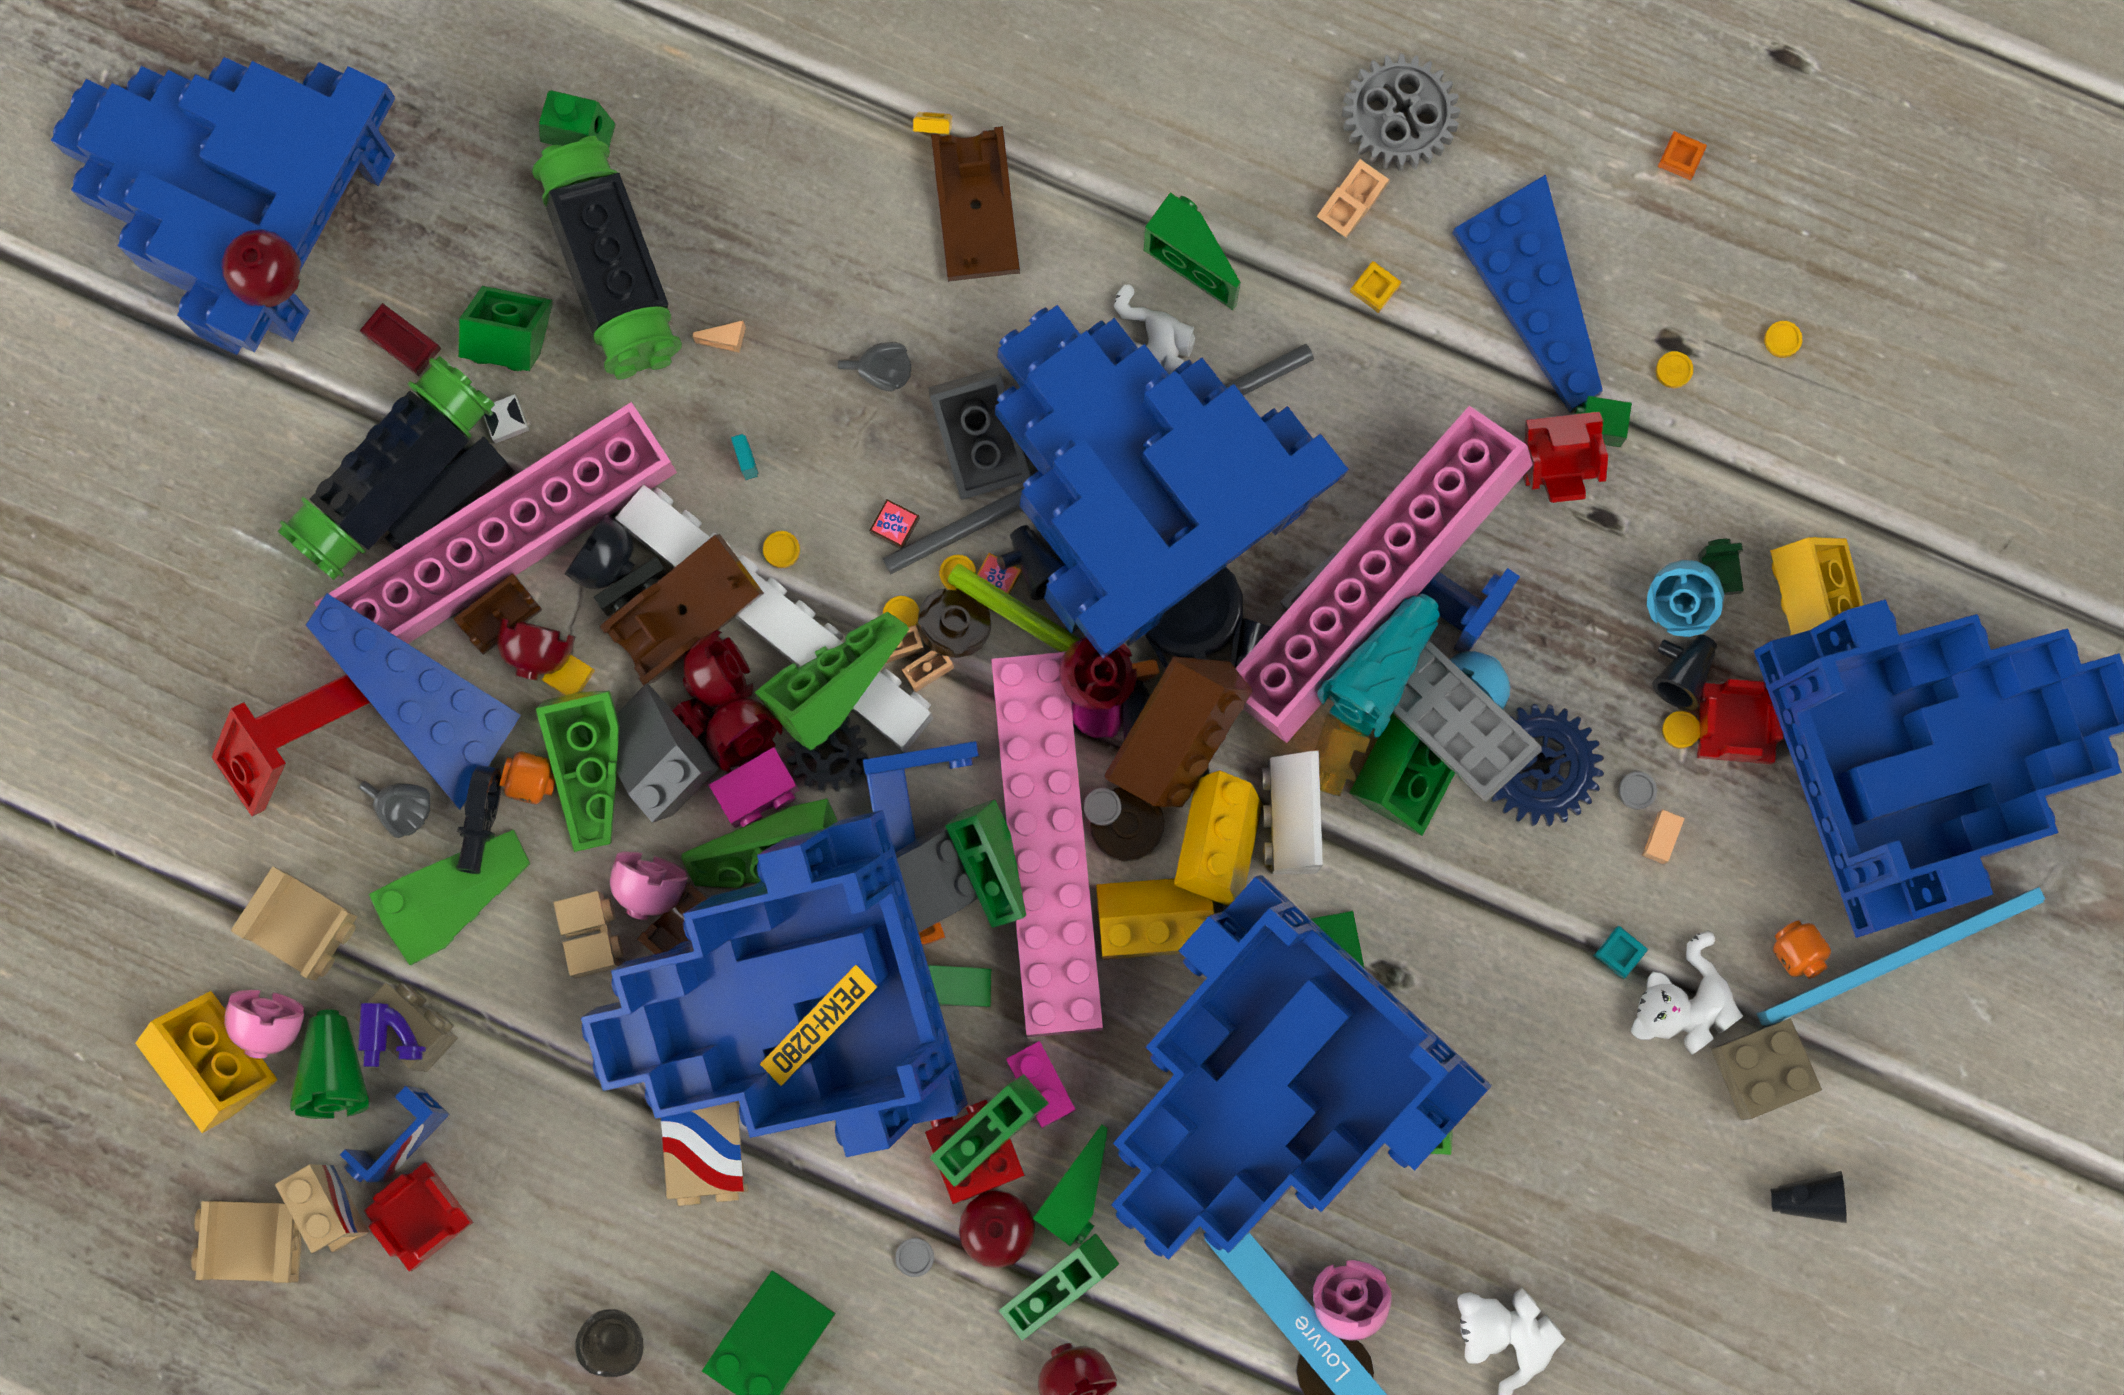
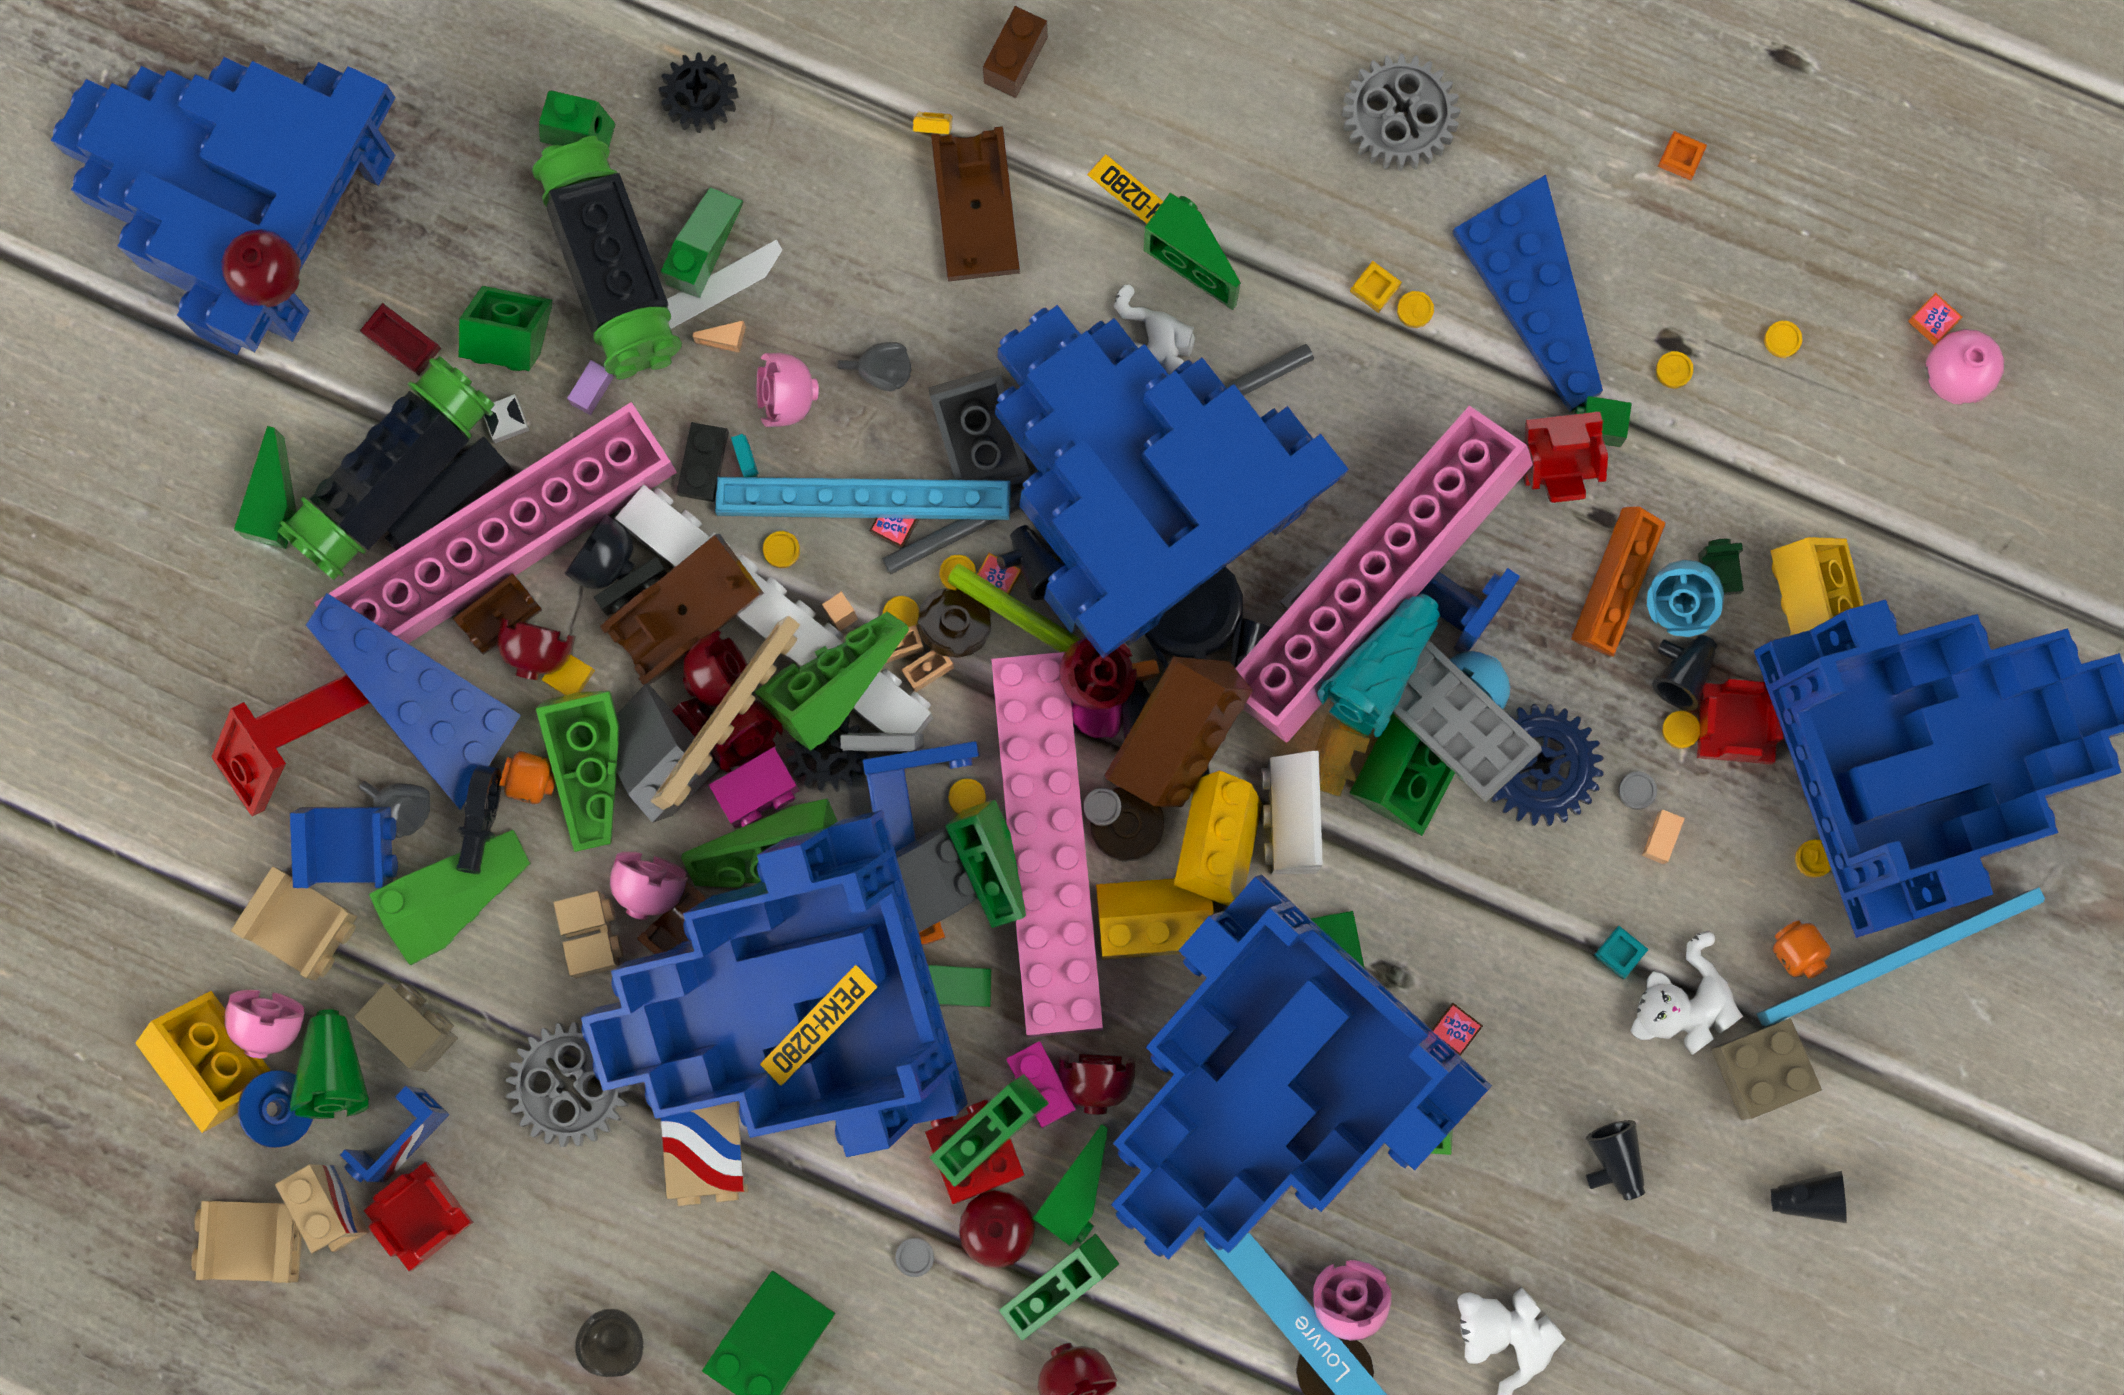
(268, 494): none -> green slope
(268, 1130): none -> blue dish
(342, 845): none -> blue panel
(373, 1034): dark purple plant -> none
(544, 1107): none -> light grey gear
(590, 387): none -> lavender piece
(684, 85): none -> black gear
(701, 242): none -> green slope
(702, 462): none -> pearl dark grey plate
(718, 726): none -> tan plate
(724, 284): none -> white sticker
(785, 389): none -> bright pink cylinder
(840, 611): none -> light nougat piece
(863, 498): none -> medium azure tile
(882, 741): none -> light grey tile
(966, 794): none -> yellow piece
(1015, 51): none -> reddish brown brick
(1097, 1081): none -> dark red cylinder
(1125, 188): none -> yellow sticker
(1353, 198): light nougat slope -> none
(1415, 309): none -> yellow piece
(1457, 1028): none -> tile
(1618, 580): none -> orange slope
(1619, 1154): none -> black piece
(1812, 859): none -> yellow piece
(1935, 319): none -> tile
(1965, 366): none -> bright pink cylinder

